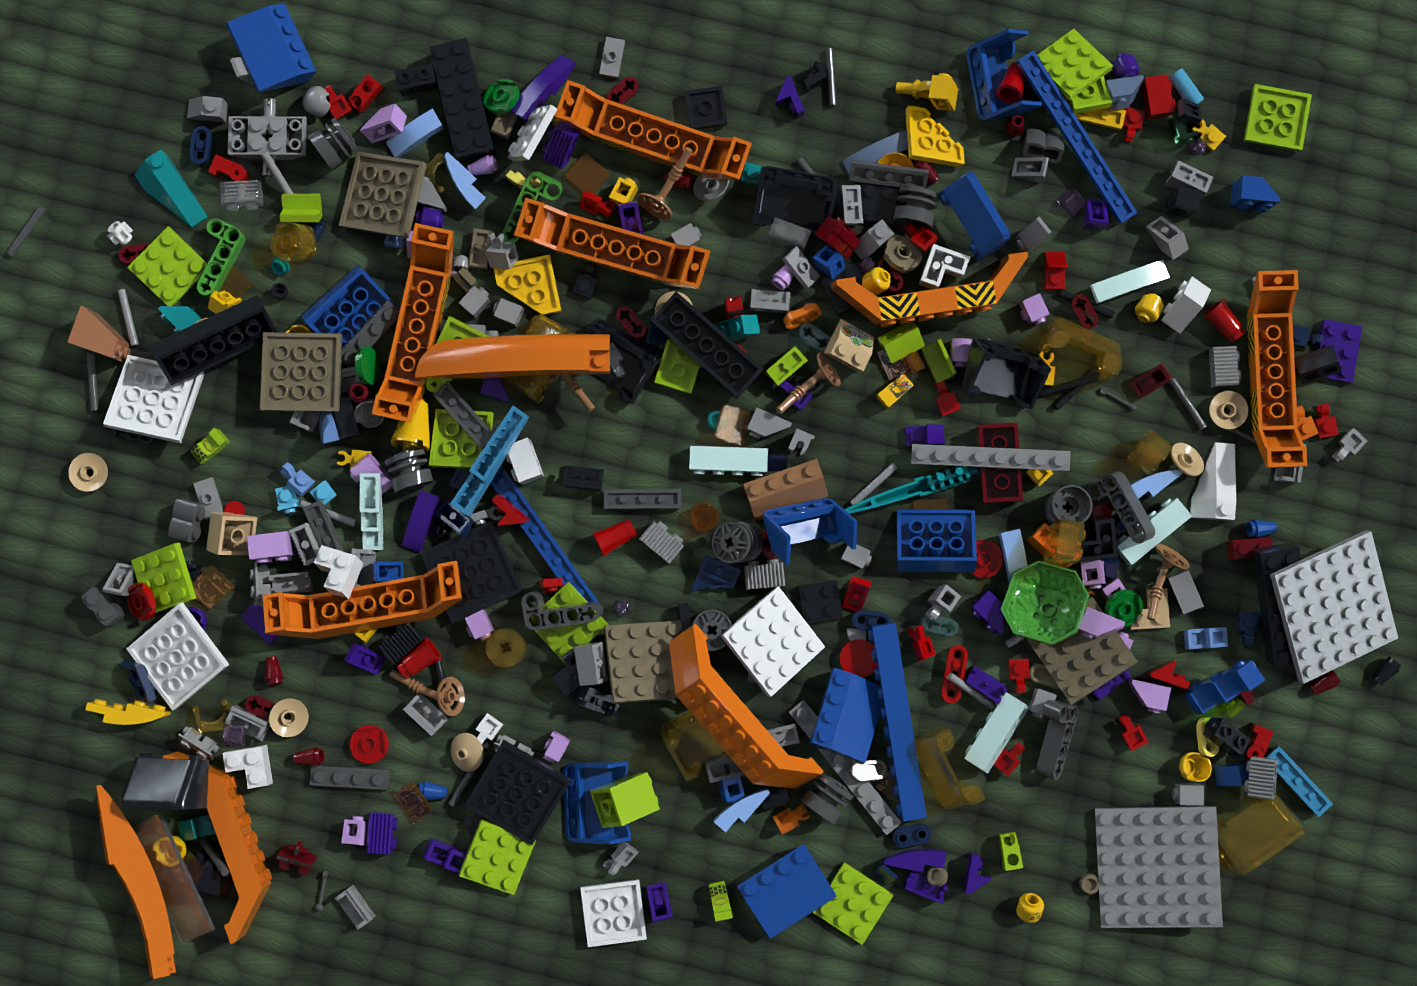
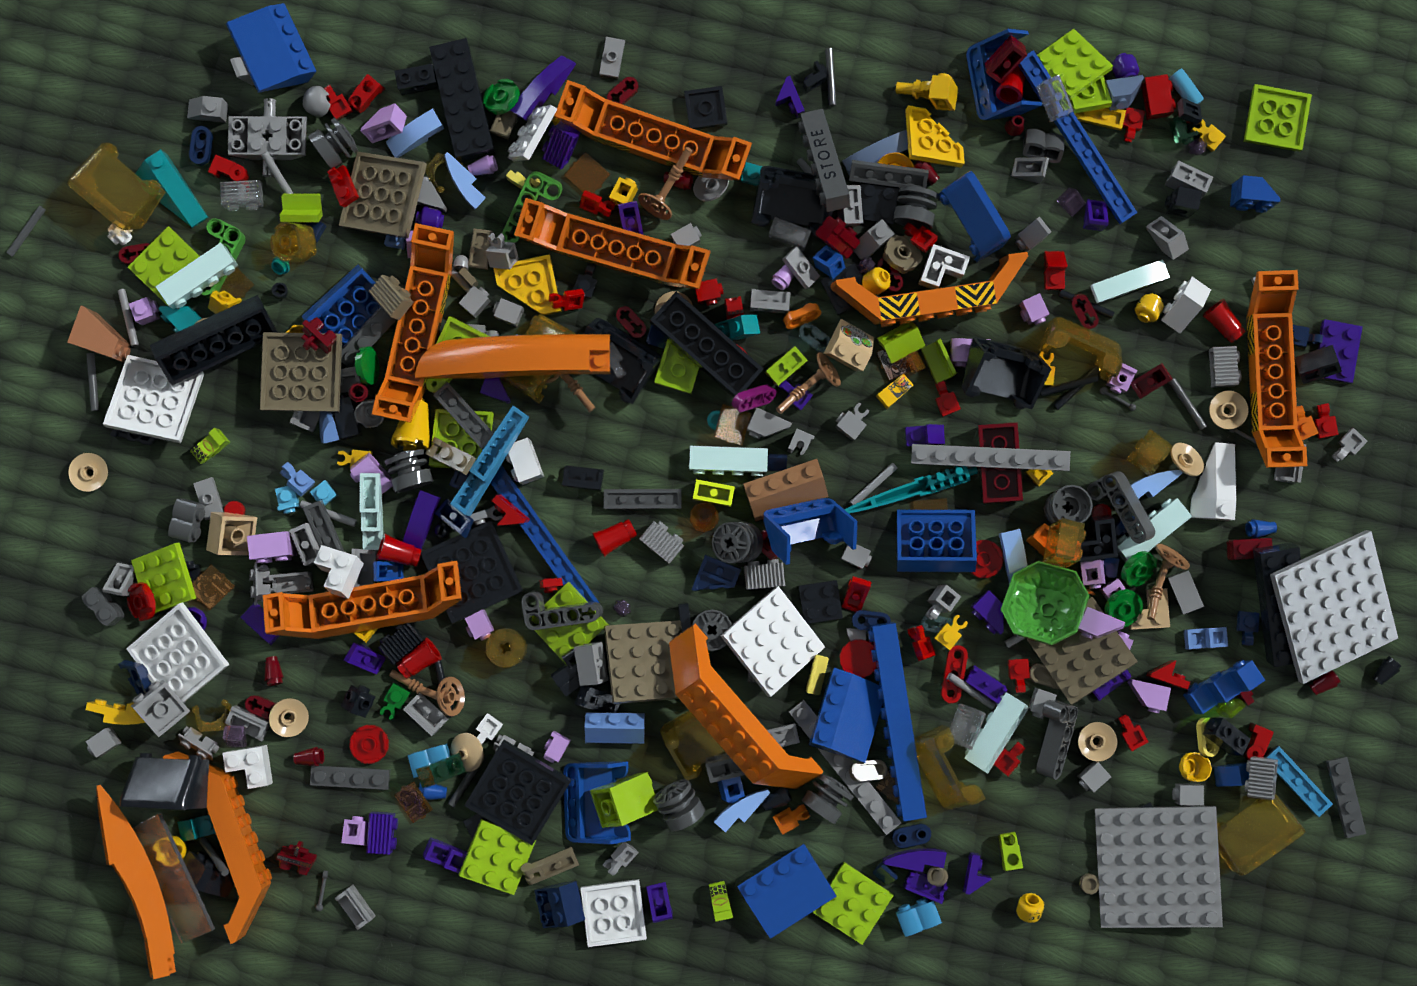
(103, 742): none -> light grey brick
(115, 189): none -> clear yellow windscreen
(144, 310): none -> lavender brick
(159, 707): none -> light grey plate
(197, 276): none -> light aqua brick
(314, 339): none -> dark red hips
(343, 185): none -> red plate
(358, 700): none -> black brick
(391, 296): none -> dark tan brick
(396, 698): none -> green plate
(398, 551): none -> red plant
(427, 756): none -> dark azure brick
(440, 770): none -> clear green slope
(450, 456): none -> dark tan plate
(549, 866): none -> dark tan plate
(559, 905): none -> dark blue slope
(570, 300): none -> red plate
(614, 728): none -> medium blue brick
(679, 805): none -> dark grey wheel
(709, 292): none -> red brick
(713, 493): none -> neon yellow brick
(753, 398): none -> magenta beam
(817, 674): none -> light yellow slope
(824, 159): none -> dark grey brick
(851, 424): none -> light grey brick
(918, 916): none -> dark azure brick
(949, 634): none -> yellow plate
(966, 726): none -> clear brick
(1005, 59): none -> dark red brick
(1055, 98): none -> clear brick
(1093, 777): none -> light grey brick
(1106, 745): none -> tan dish
(1118, 386): none -> lavender brick
(1138, 568): none -> green tile
(1346, 797): none -> dark grey plate

